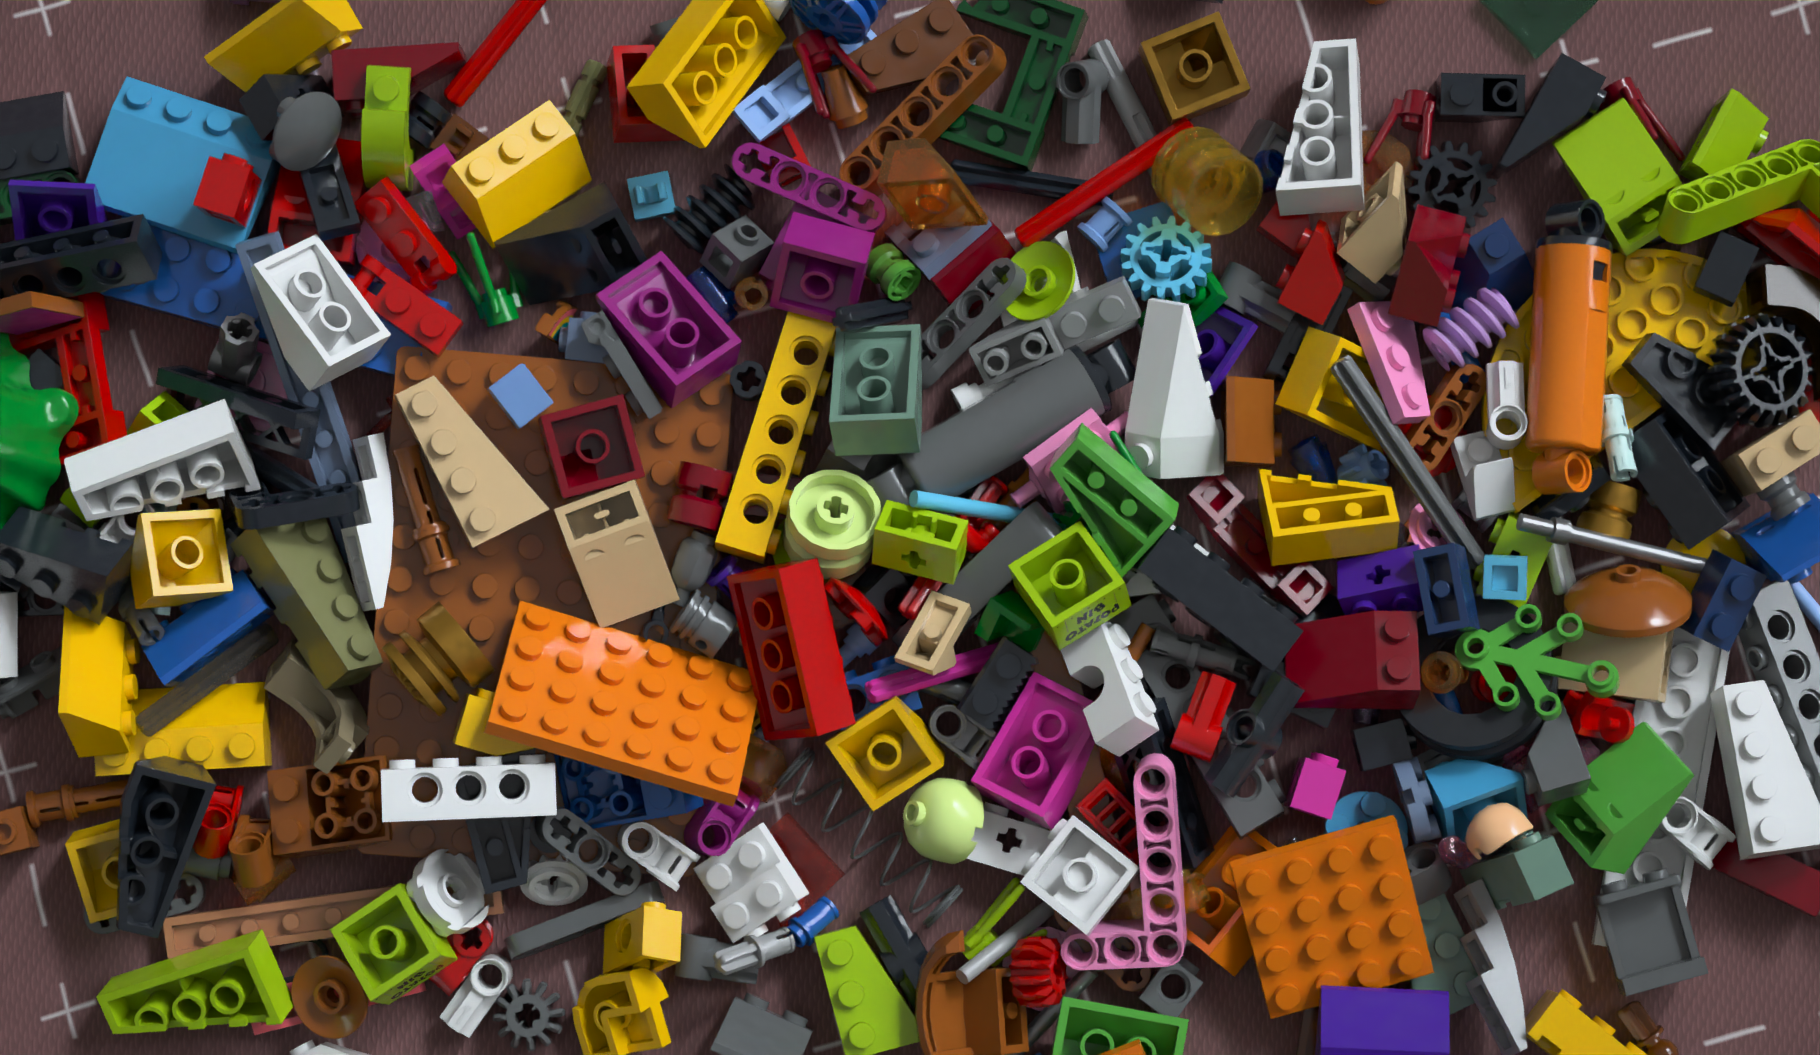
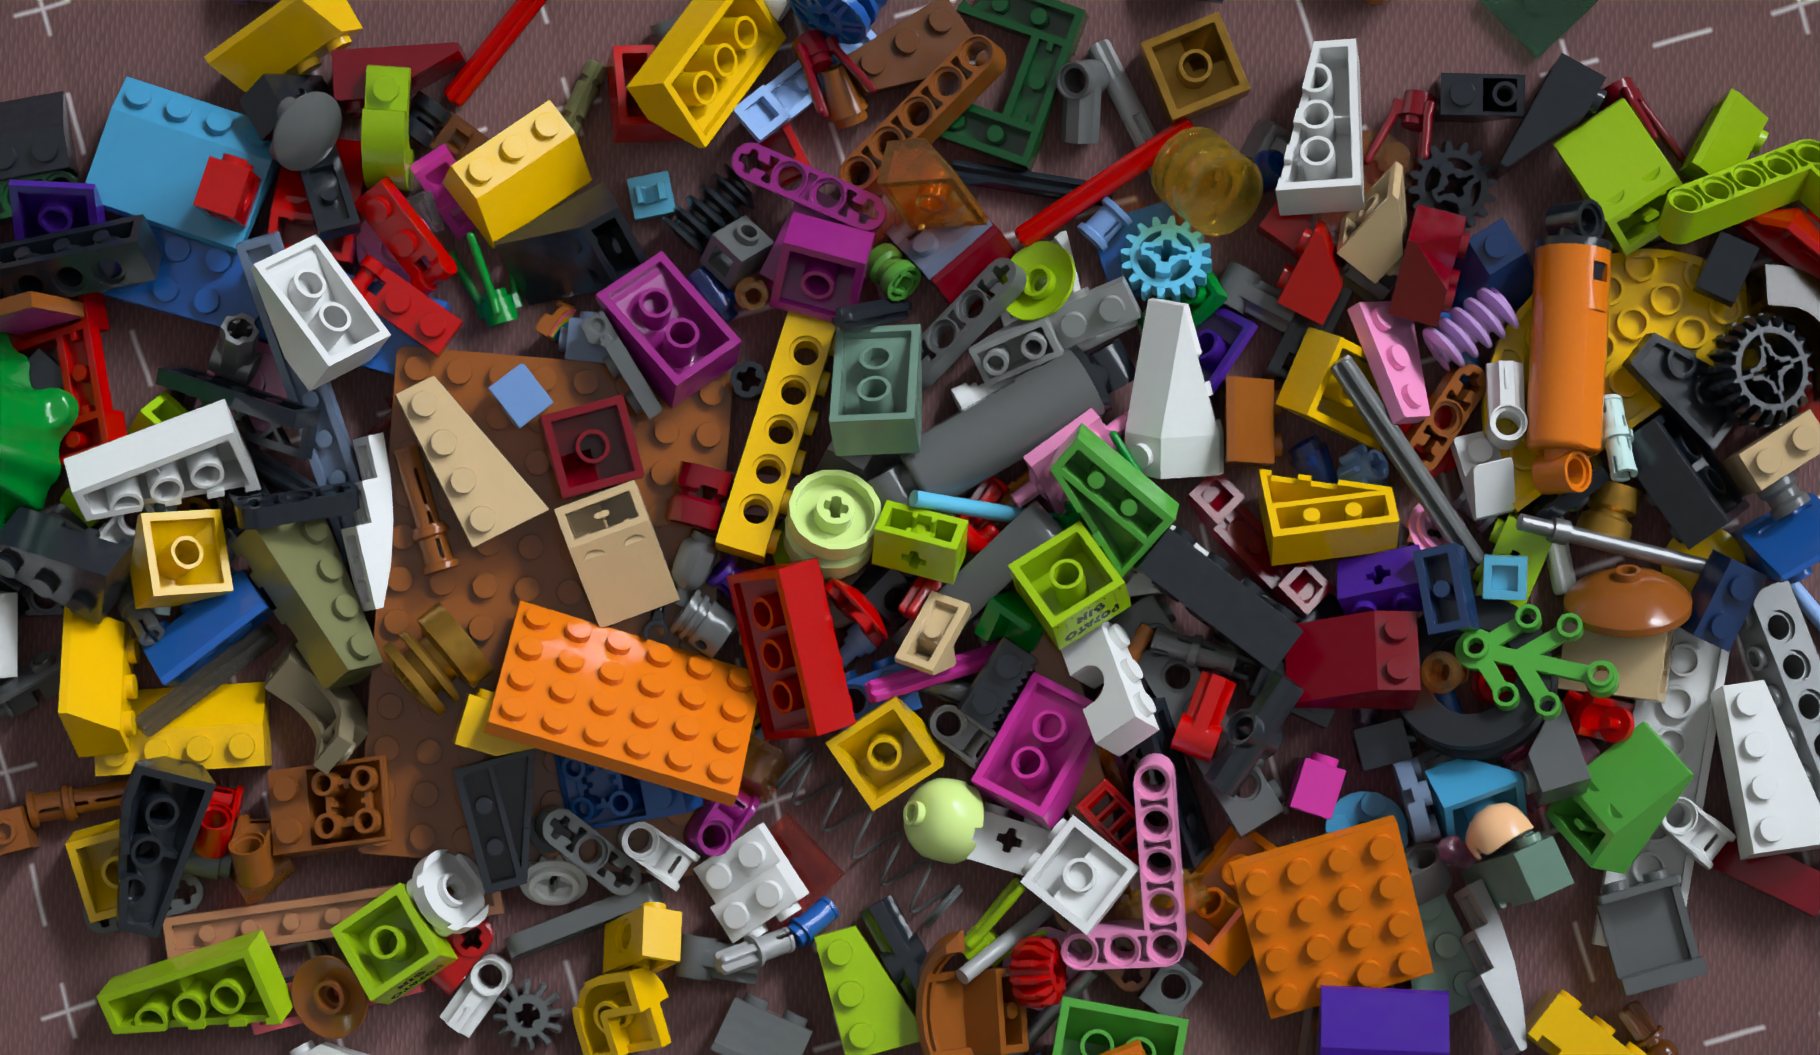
(535, 800): white brick -> none

